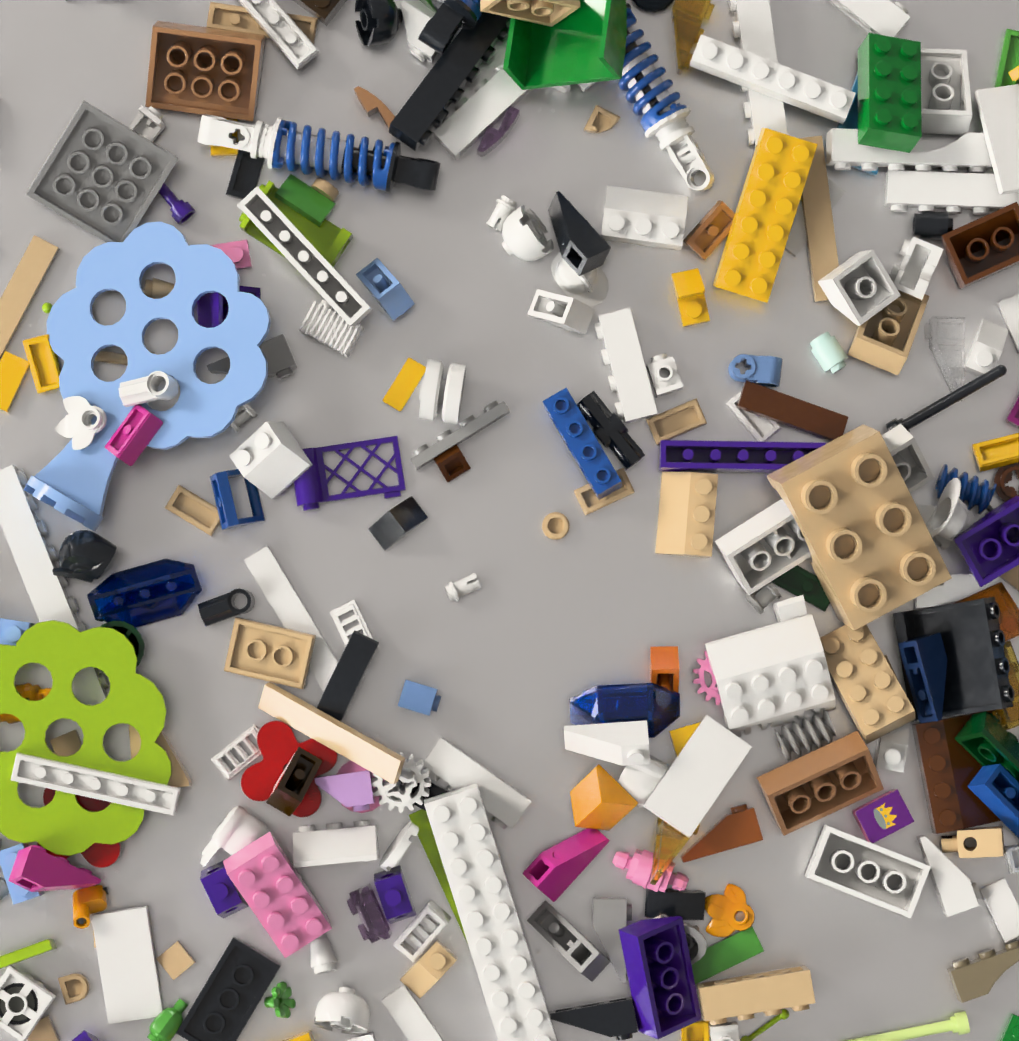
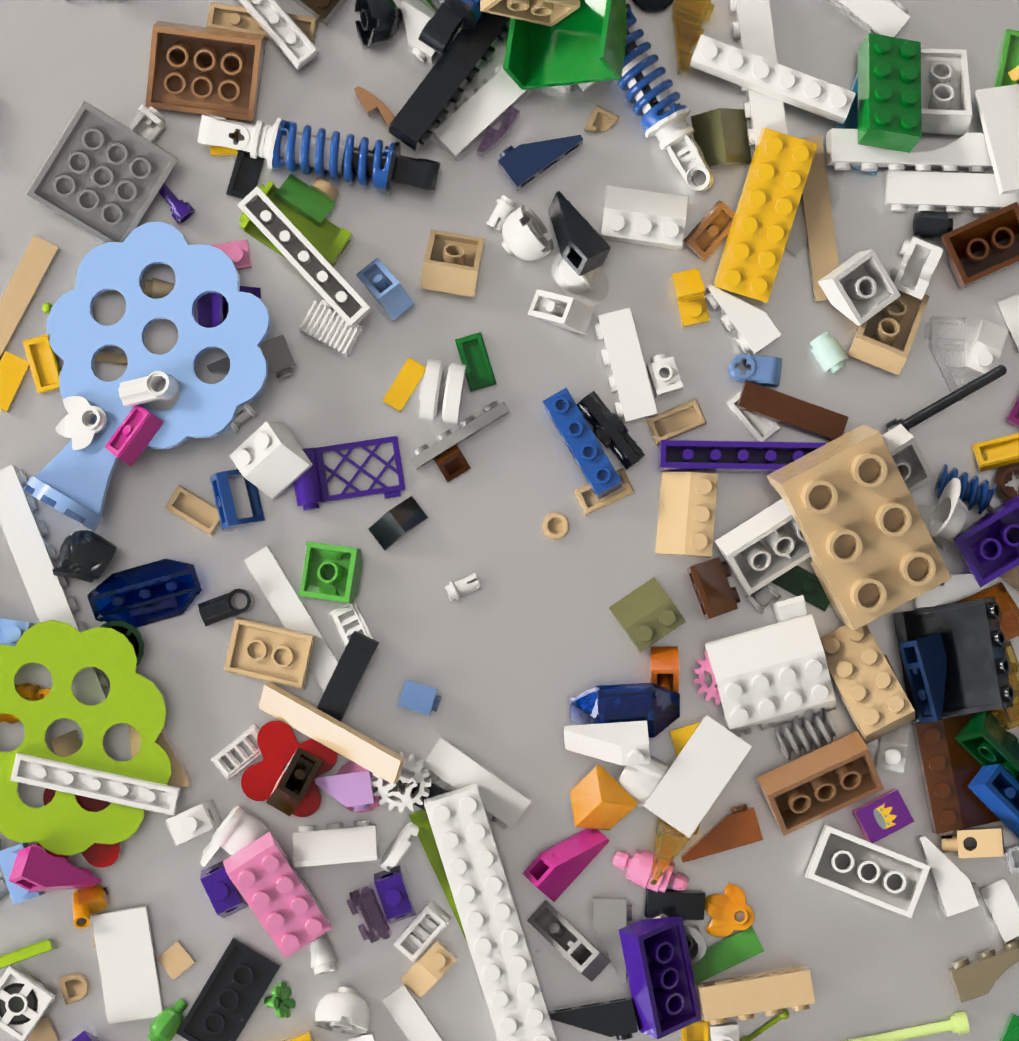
(193, 822): none -> white torso
(331, 572): none -> bright green slope
(452, 263): none -> tan slope
(475, 357): none -> green tile
(532, 159): none -> dark blue slope
(647, 614): none -> olive slope
(713, 588): none -> reddish brown slope
(722, 137): none -> olive slope
(749, 323): none -> white slope

